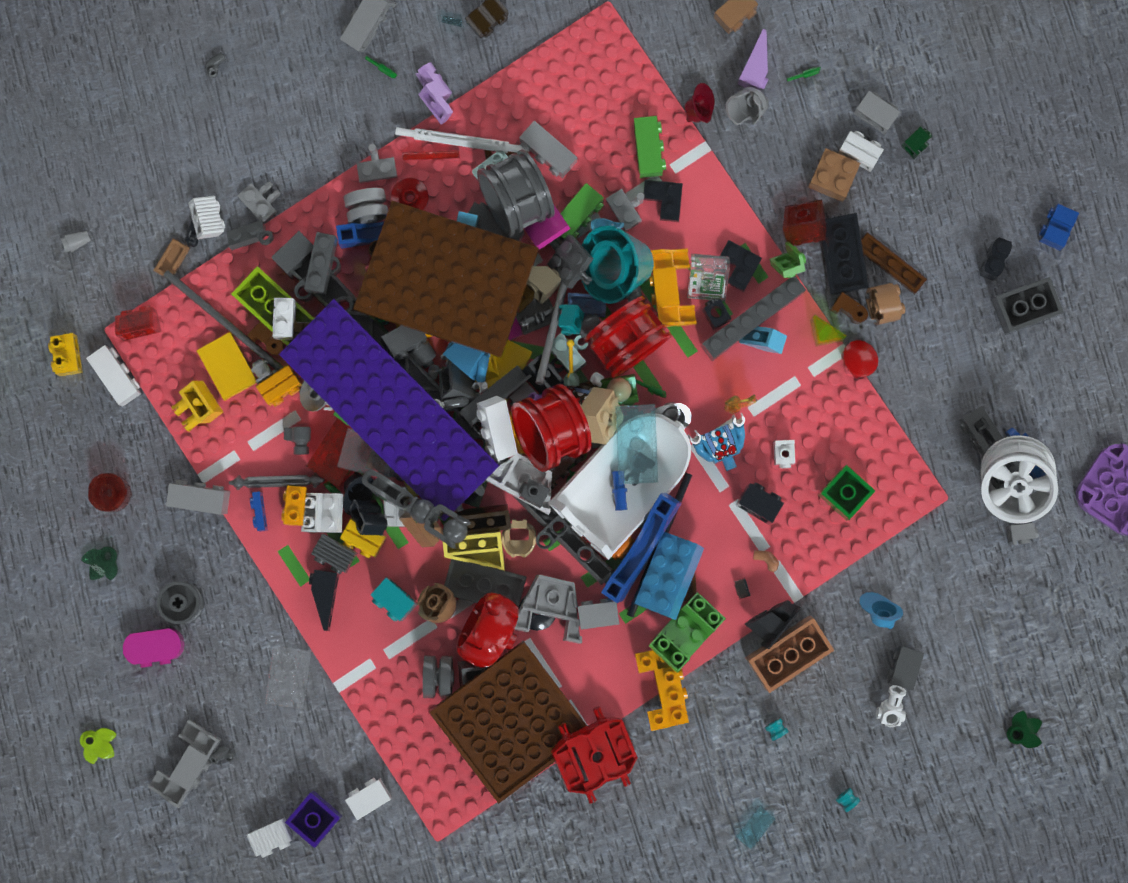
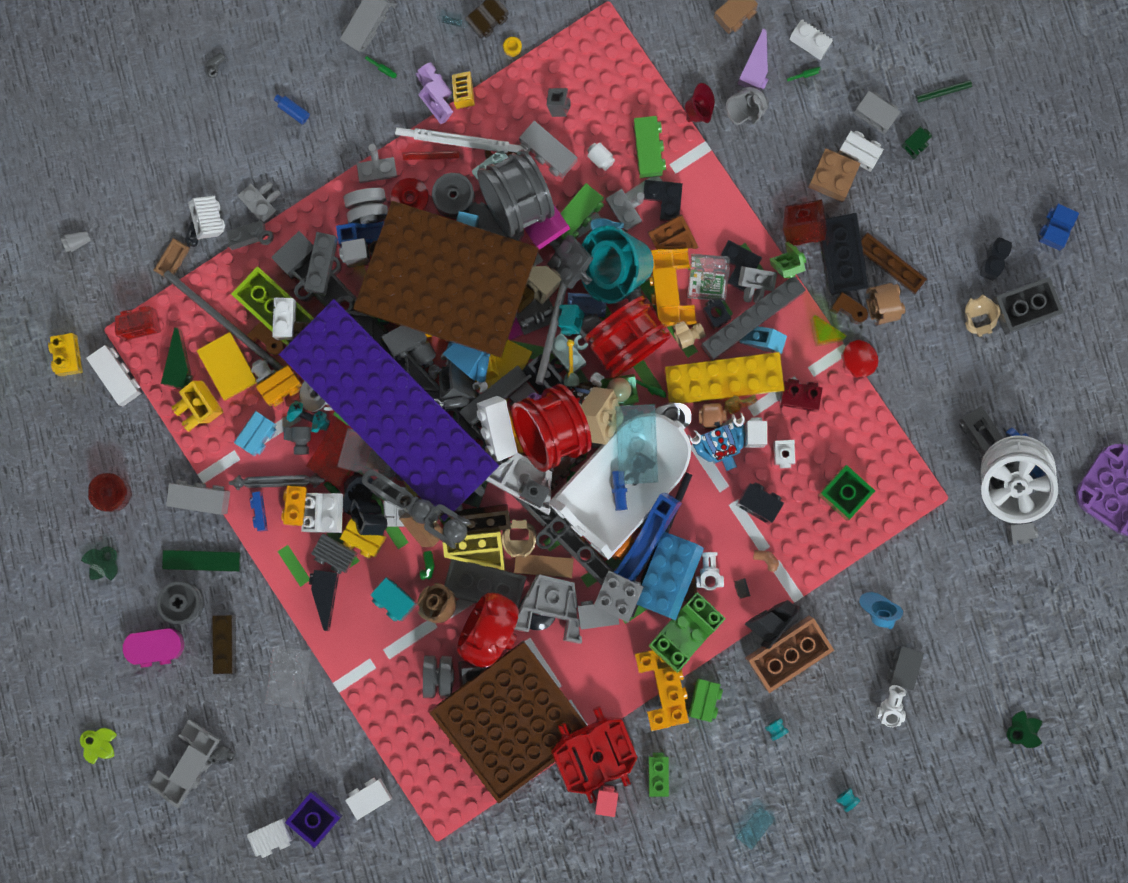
(177, 367): none -> dark green slope
(201, 560): none -> dark green tile
(224, 644): none -> dark brown brick
(255, 434): none -> medium azure brick
(292, 109): none -> blue cylinder
(318, 420): none -> teal piece
(354, 253): none -> light grey brick
(429, 566): none -> green arm
(453, 184): none -> dark grey wheel
(467, 101): none -> yellow slope
(512, 46): none -> yellow tile
(544, 566): none -> medium nougat tile
(558, 102): none -> dark grey brick
(600, 156): none -> white brick
(606, 801): none -> coral brick
(618, 596): none -> light grey hinge
(658, 775): none -> bright green brick
(673, 235): none -> dark orange wing
(685, 336): none -> tan piece
(704, 700): none -> bright green brick
(709, 571): none -> white connector
(712, 415): none -> nougat head
(725, 378): none -> yellow plate
(755, 433): none -> white brick
(758, 279): none -> light grey hinge
(801, 395): none -> dark red brick
(811, 39): none -> white brick
(943, 91): none -> dark green bar
(979, 307): none -> tan helmet

